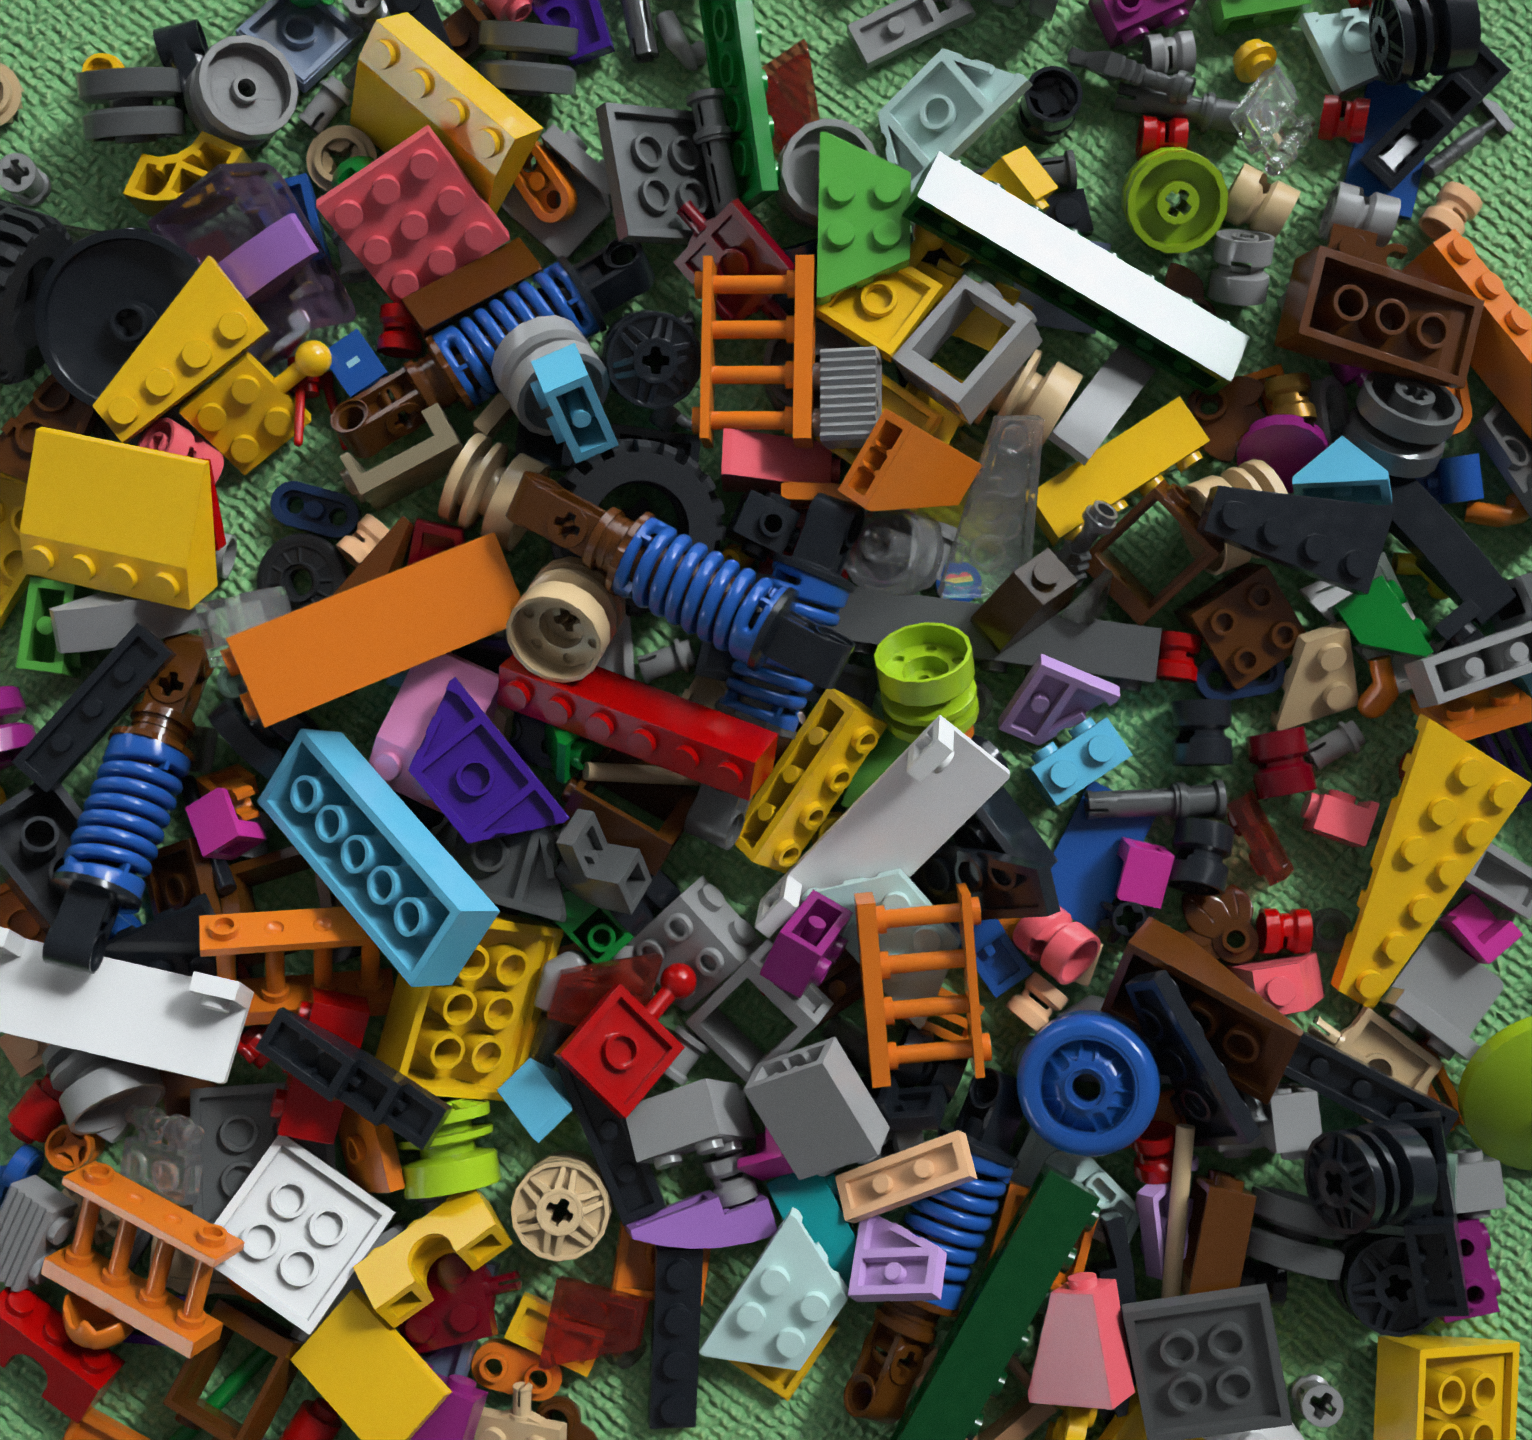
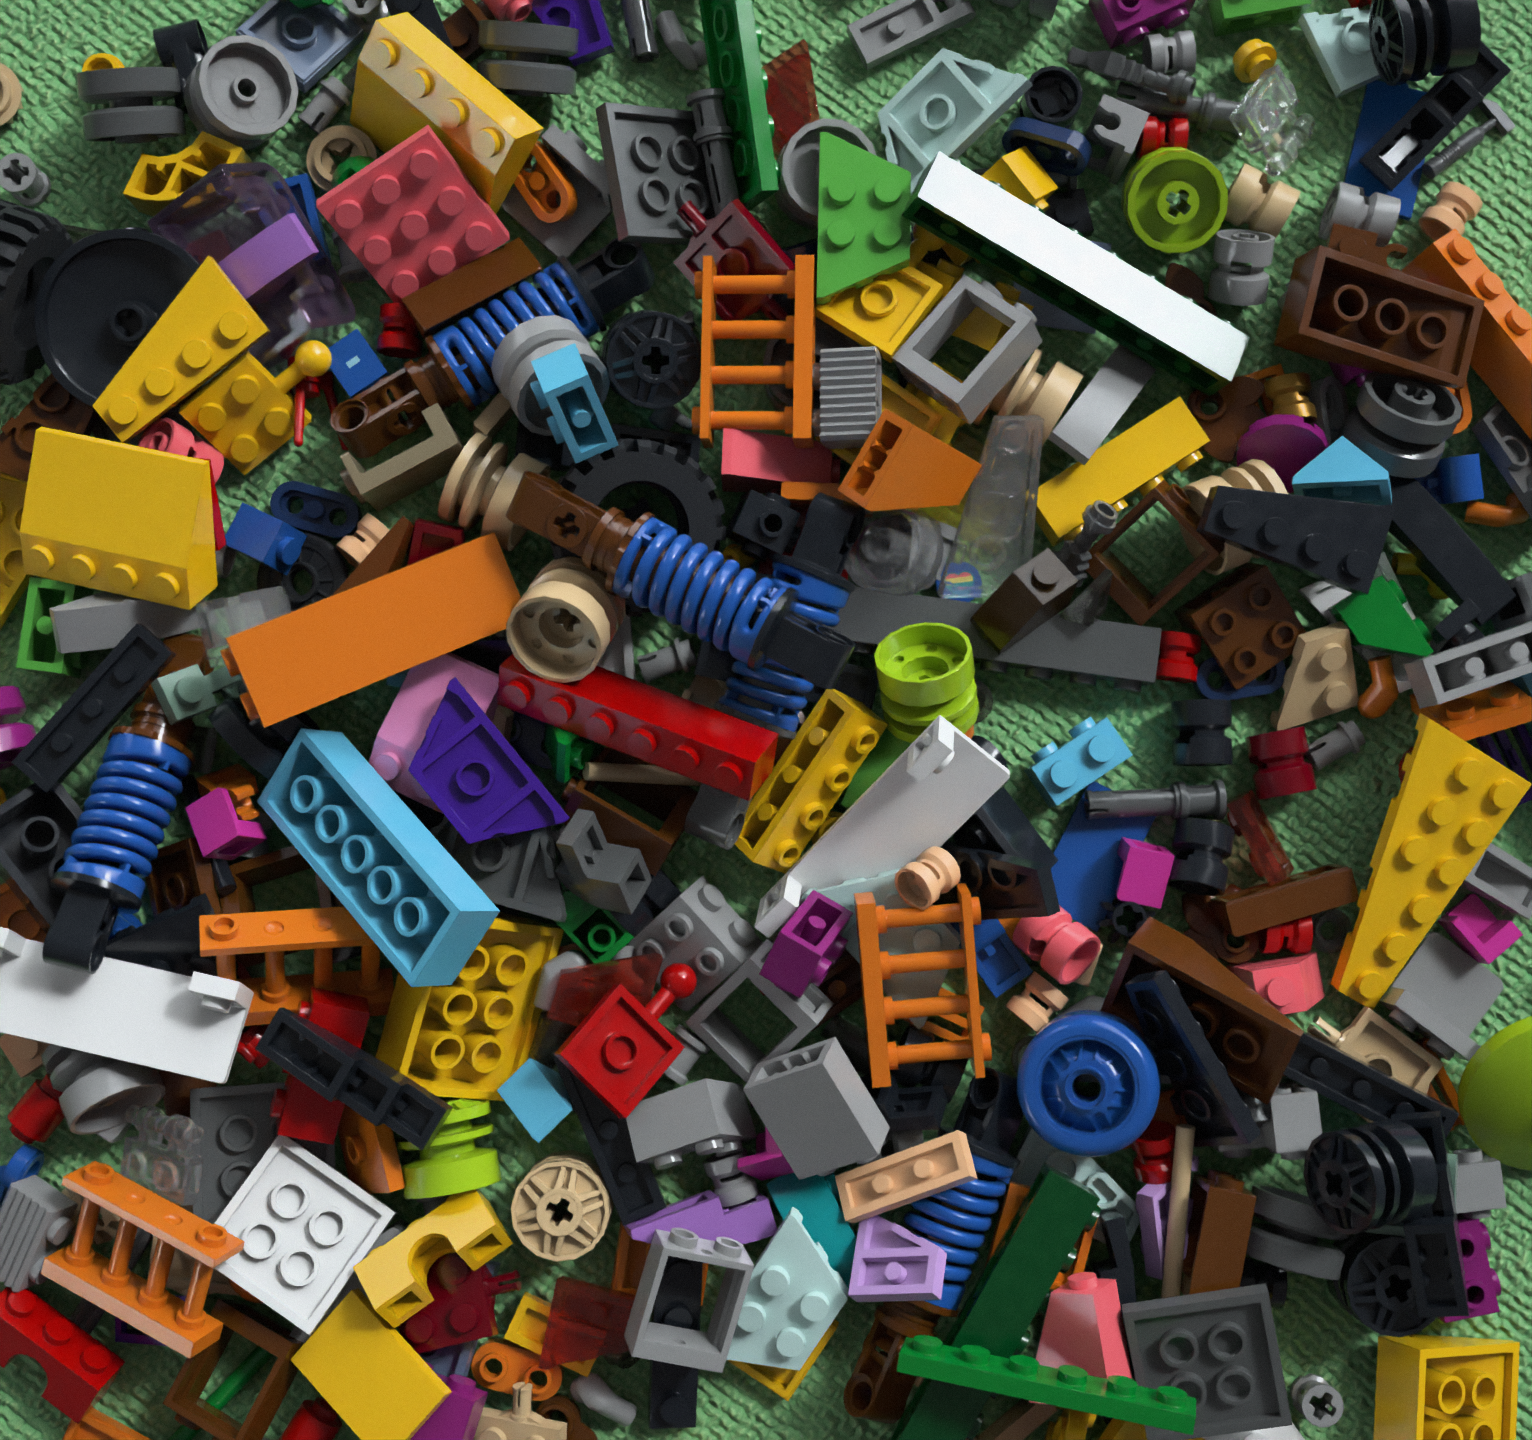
(65, 1152): orange wheel -> none
(91, 1325): orange hair -> none
(189, 692): none -> sand green plate
(265, 539): none -> blue brick
(601, 1399): none -> light grey arm
(683, 1345): none -> light grey window
(927, 878): none -> light nougat wheel
(1052, 146): none -> plate
(1053, 699): lavender wing -> none
(1062, 1387): none -> green plate
(1116, 129): none -> light grey hinge
(1285, 901): none -> reddish brown slope
(1338, 817): coral brick -> none
(1354, 123): red wheel -> none

